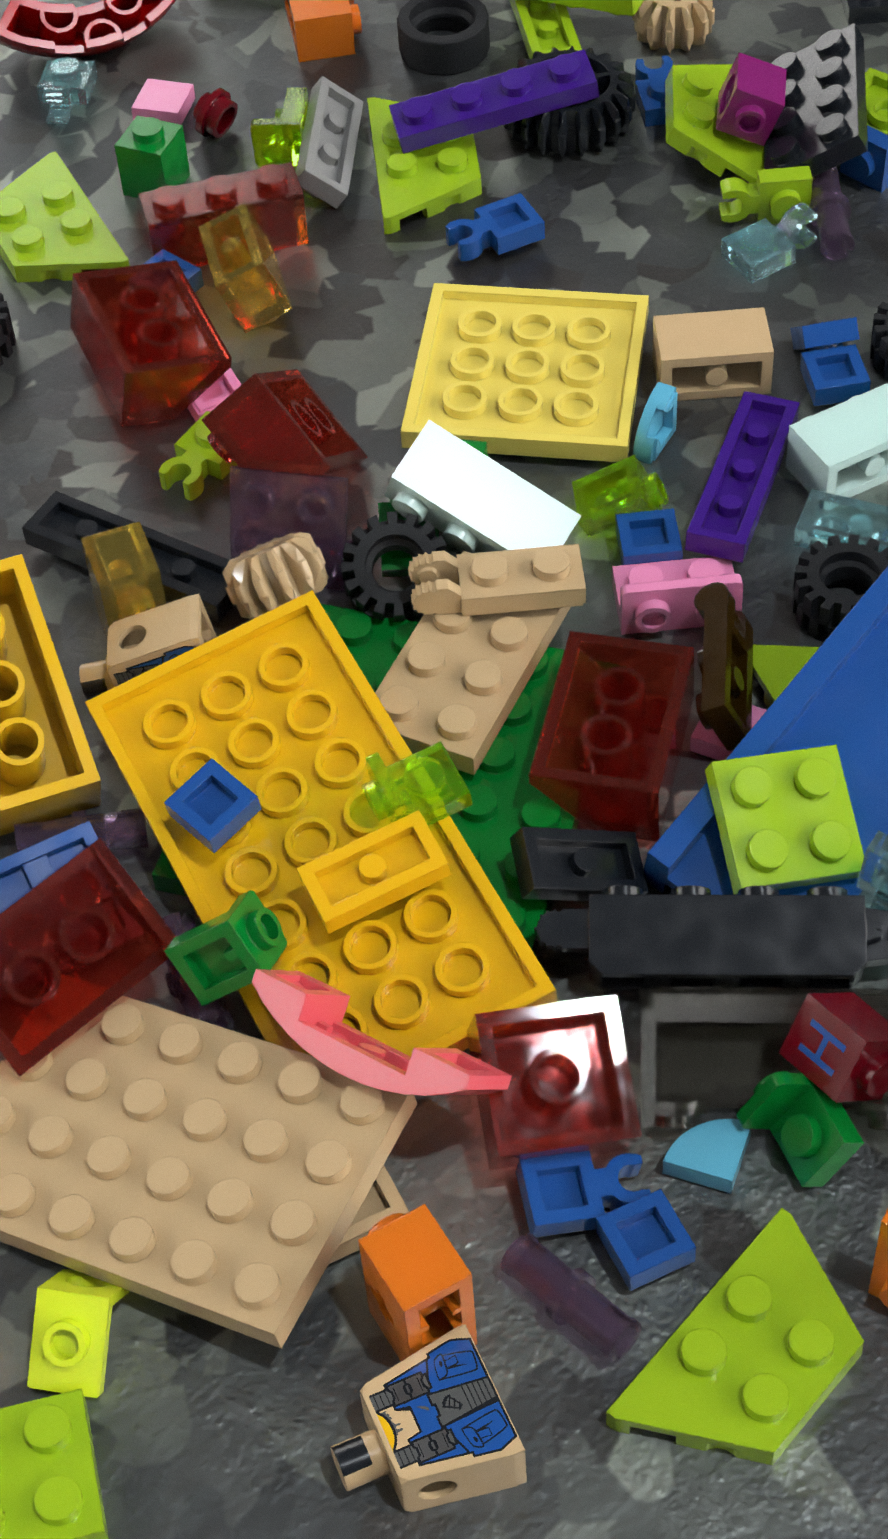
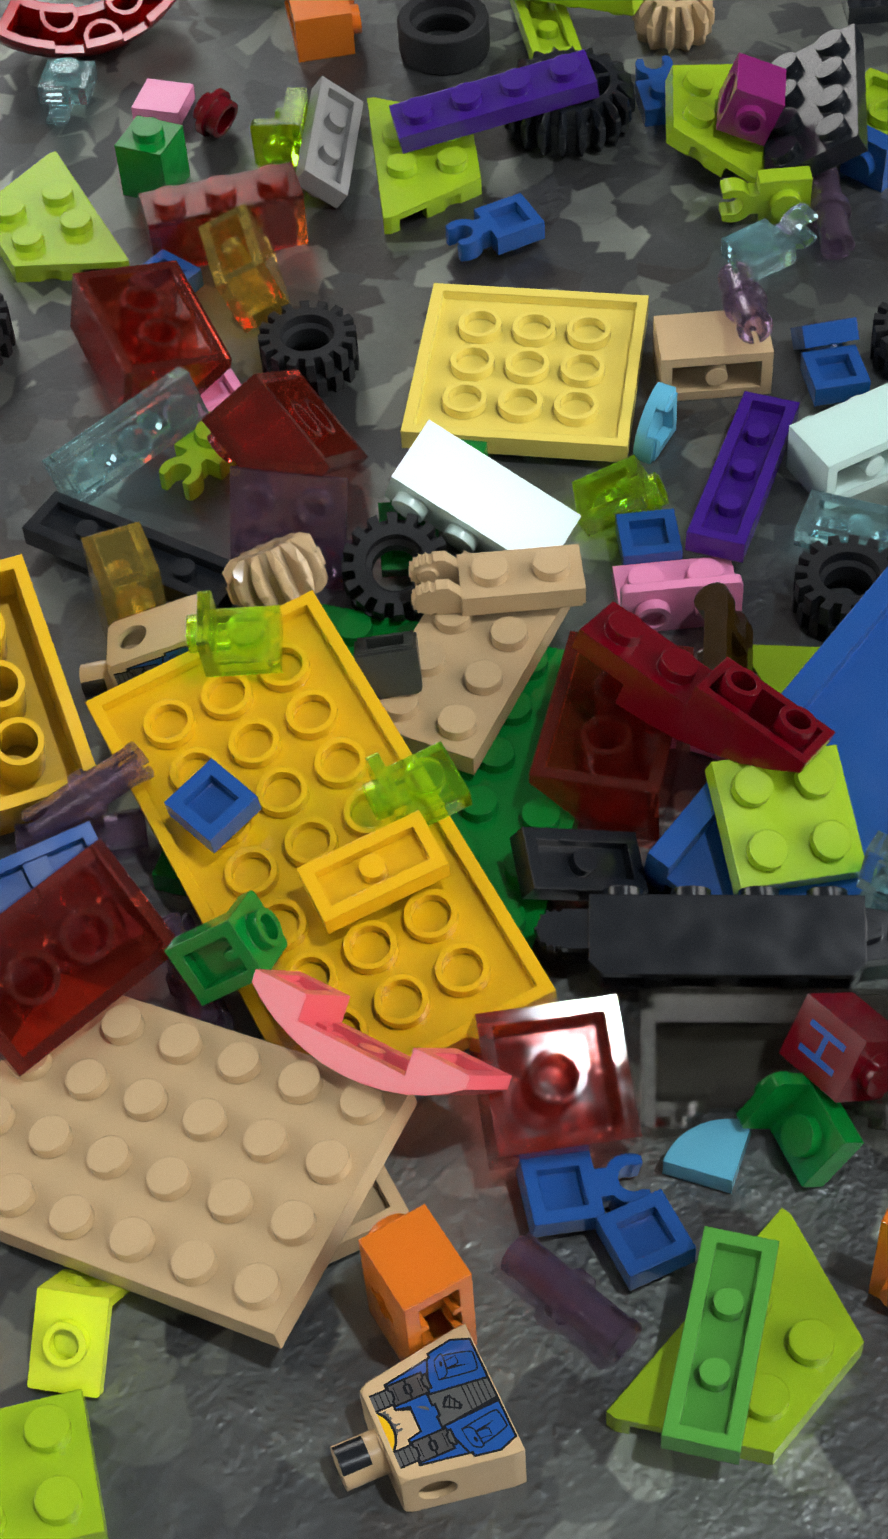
(88, 793): none -> pin
(127, 437): none -> clear light blue plate
(235, 638): none -> clear neon green bracket
(311, 328): none -> black tyre
(390, 663): none -> pearl dark grey slope
(713, 710): none -> dark red slope
(720, 1346): none -> bright green plate
(745, 302): none -> clear purple pin

